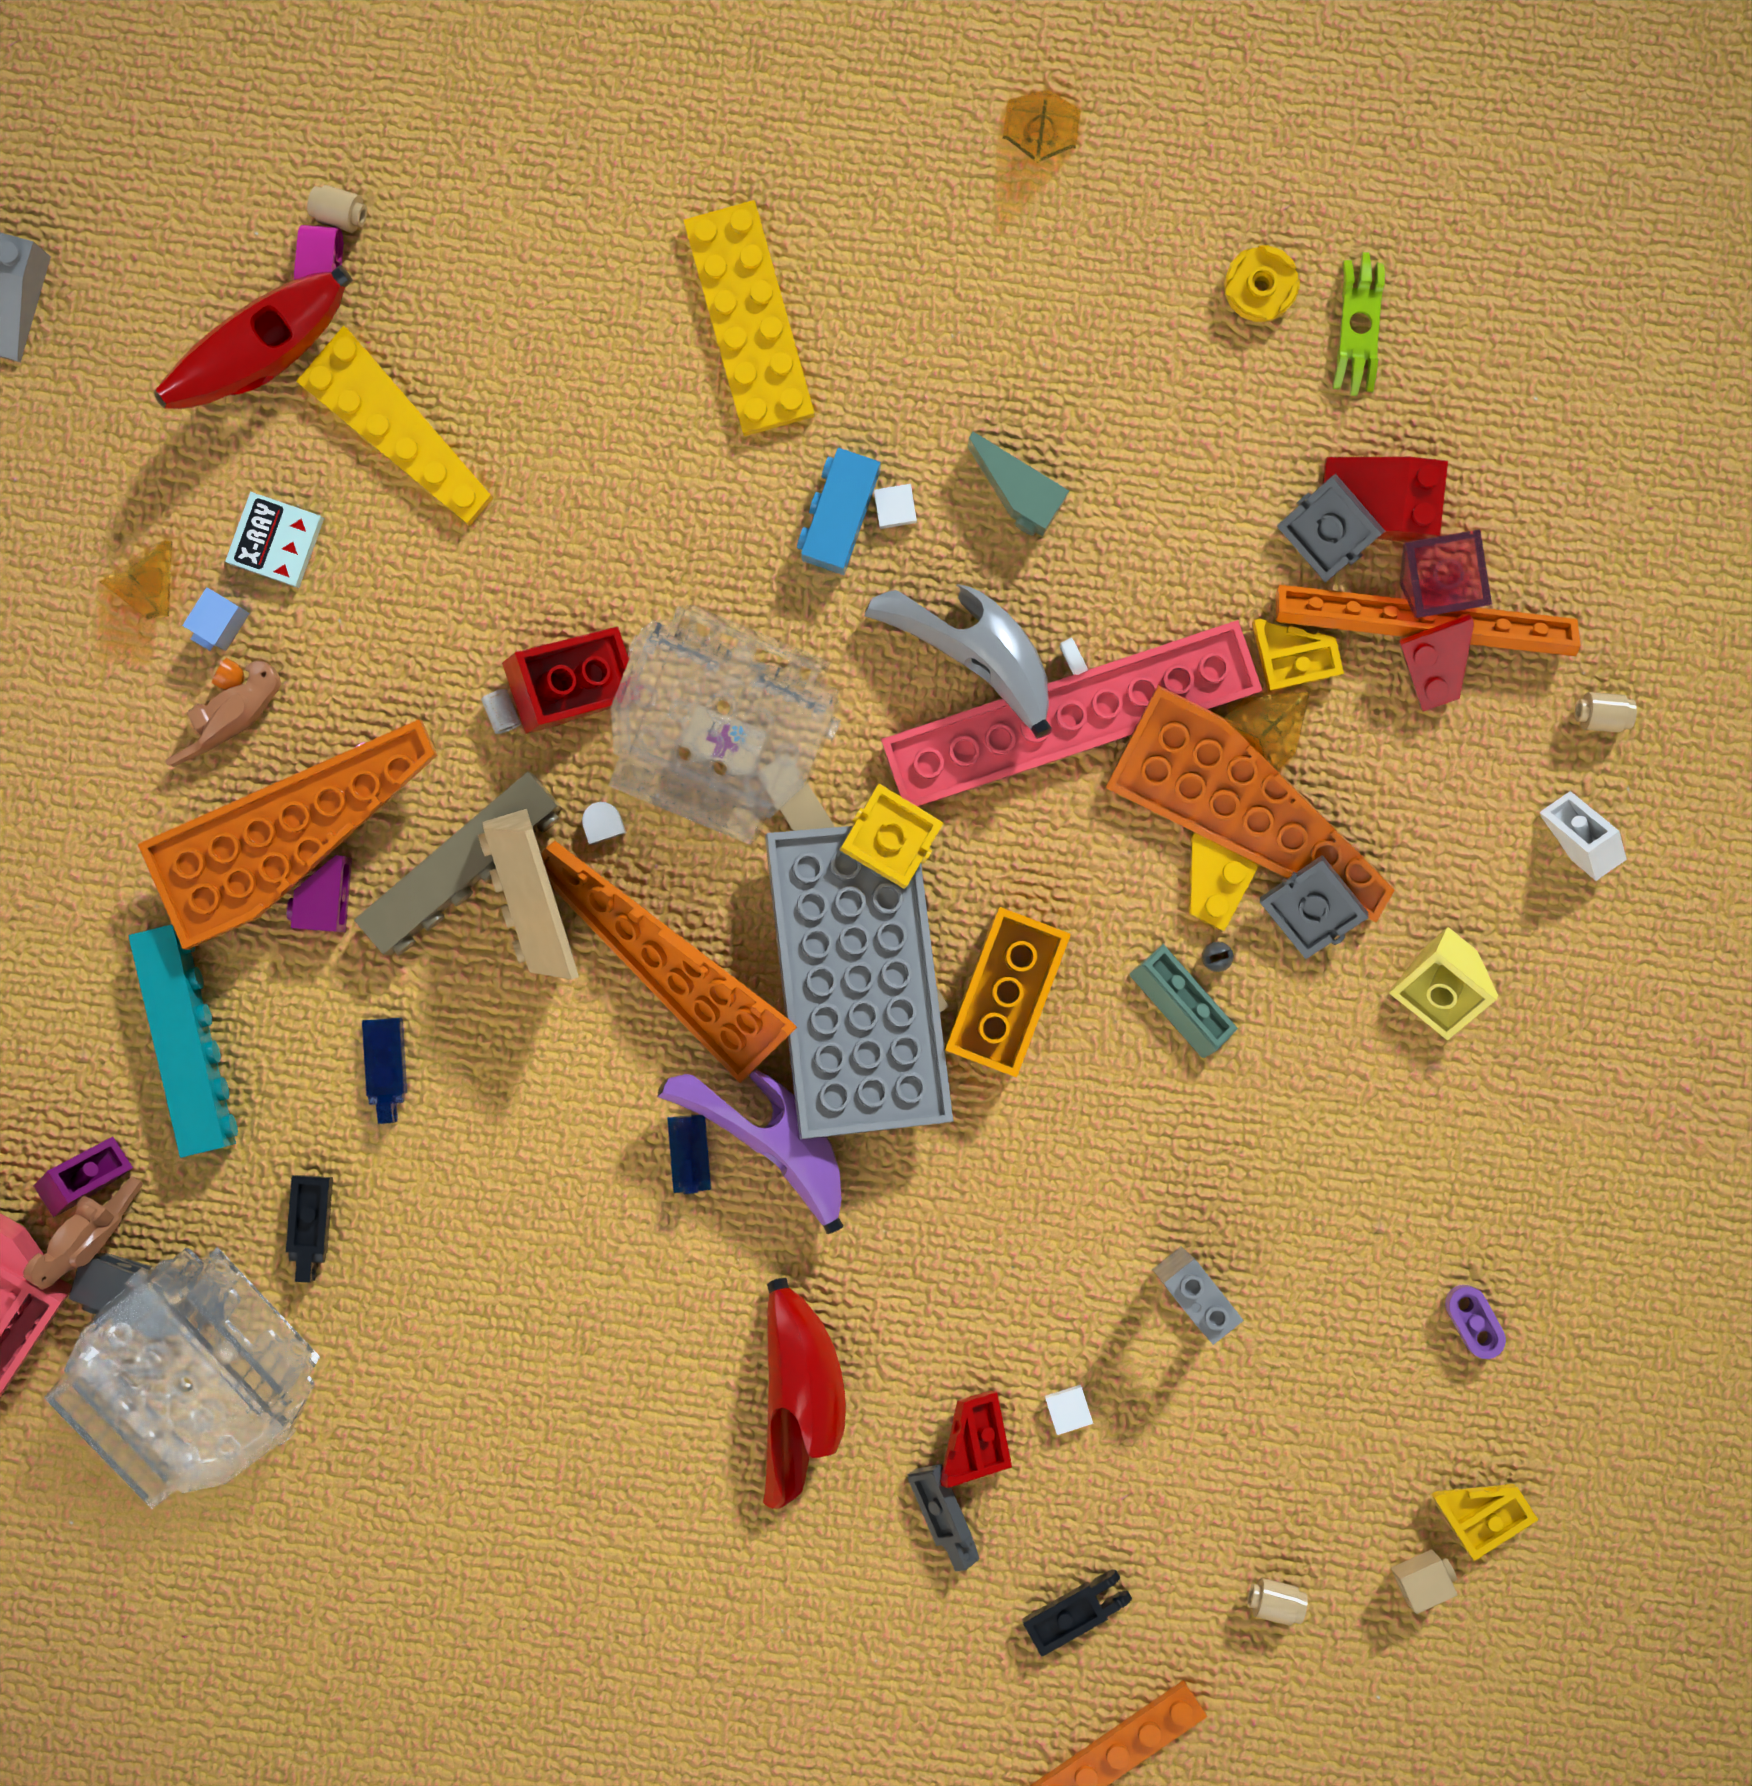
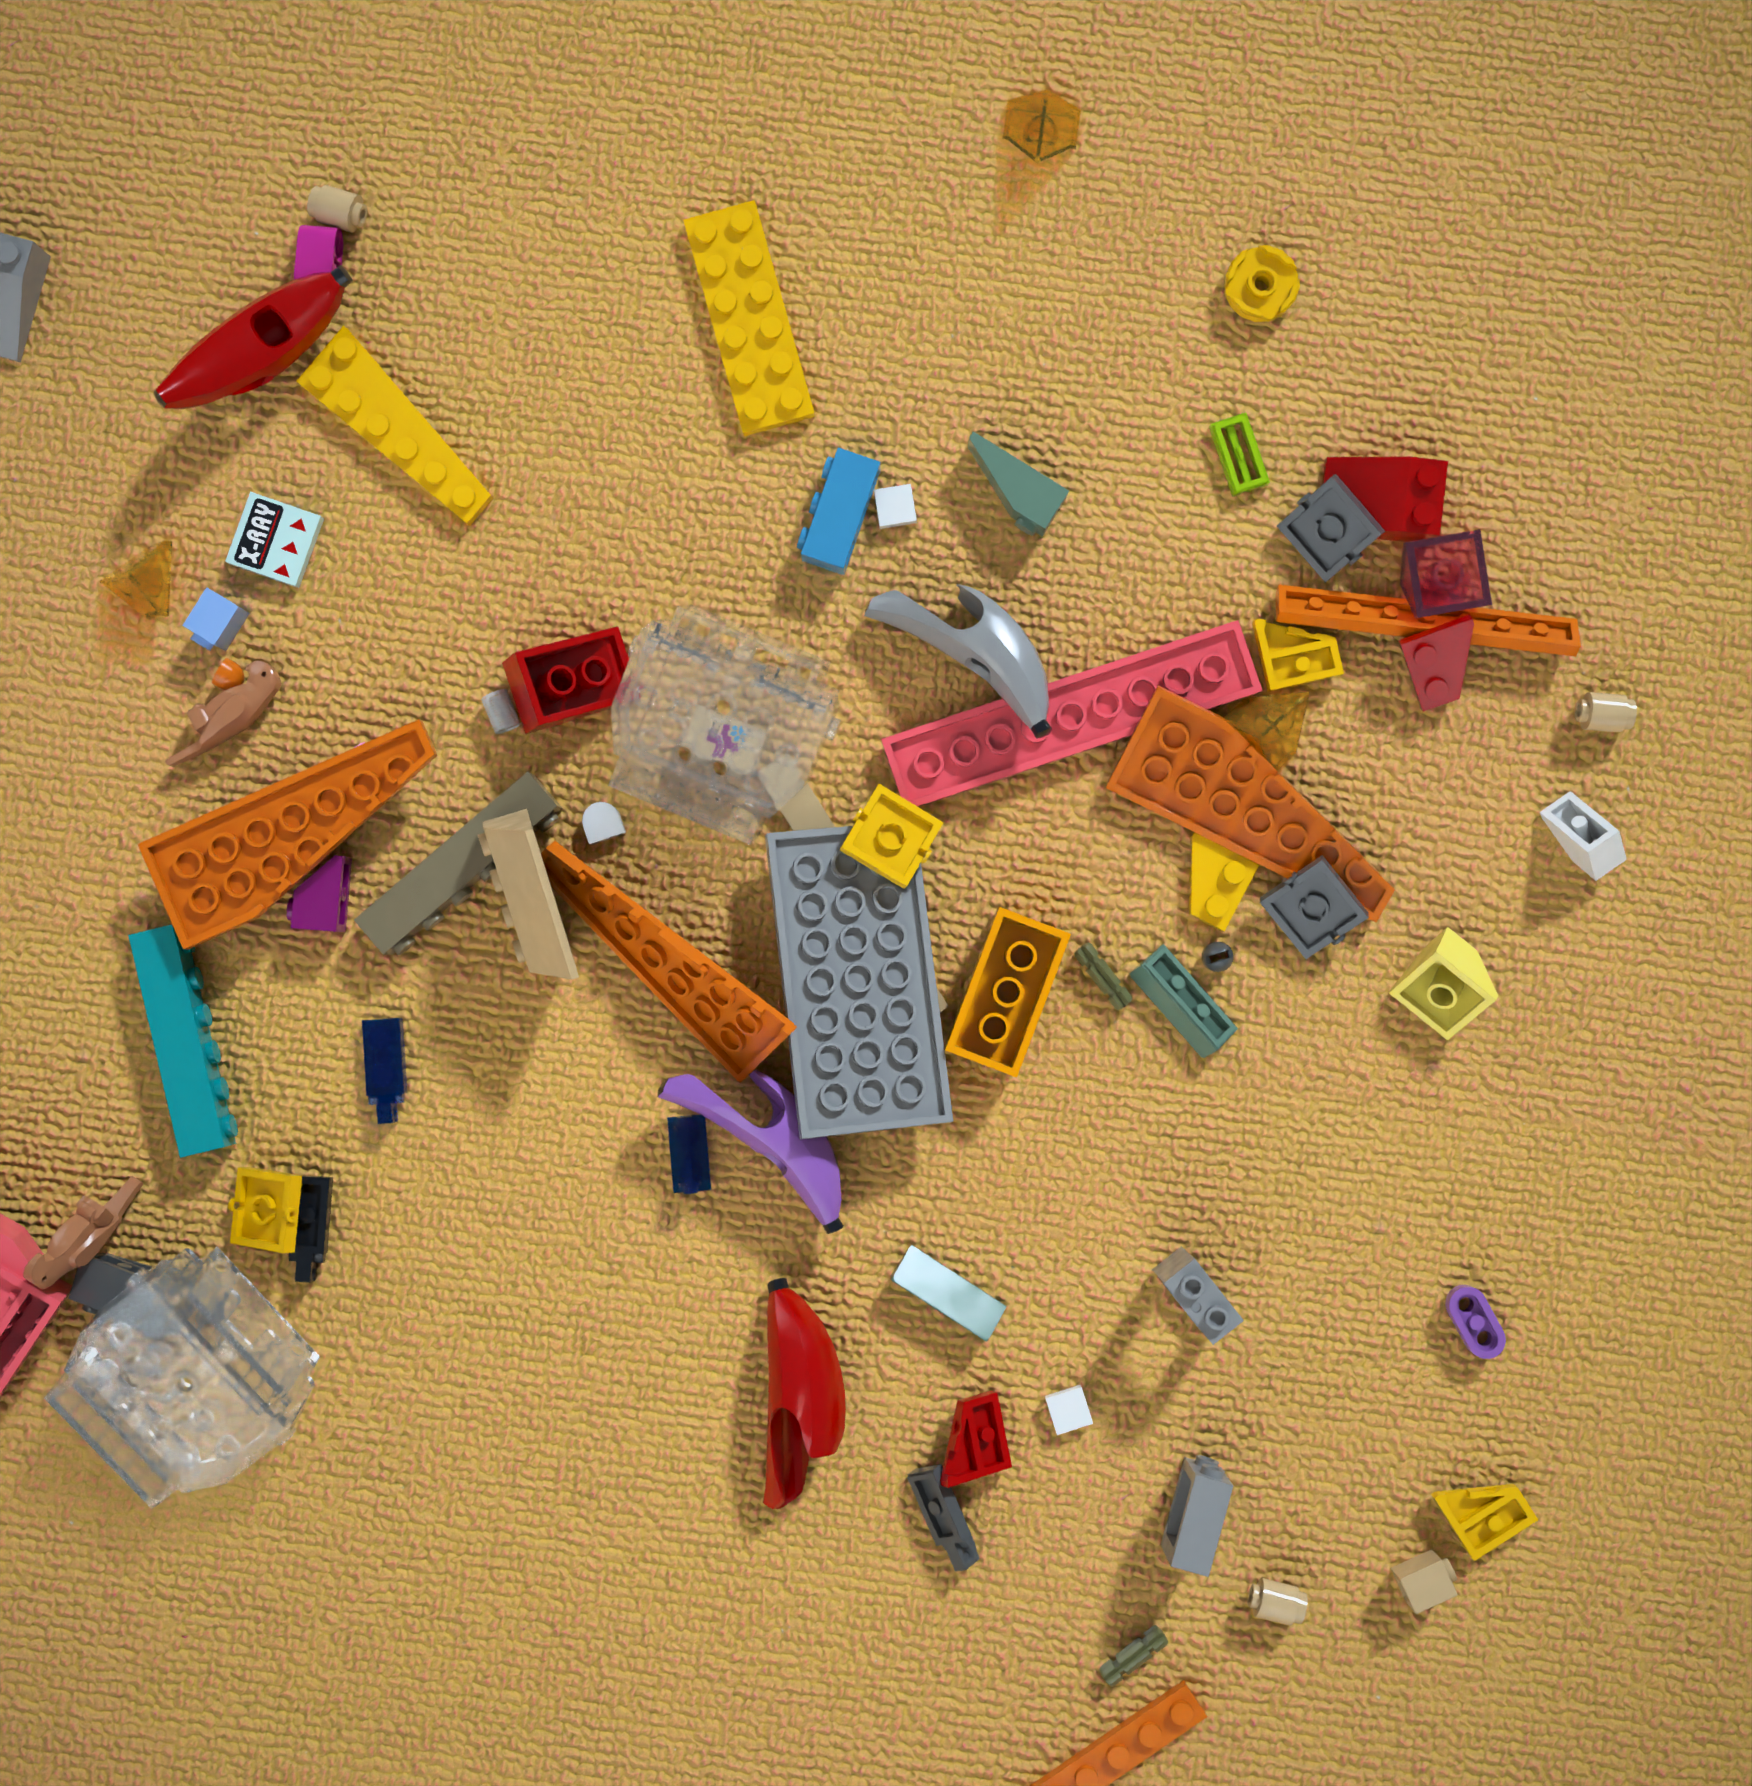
(82, 1175): magenta slope -> none
(266, 1209): none -> yellow plate
(948, 1292): none -> slope
(1073, 656): white tile -> none
(1074, 1613): black hinge -> none
(1103, 976): none -> olive axle
(1133, 1655): none -> olive axle
(1196, 1515): none -> light grey window
(1225, 459): none -> lime tile
(1352, 344): lime piece -> none

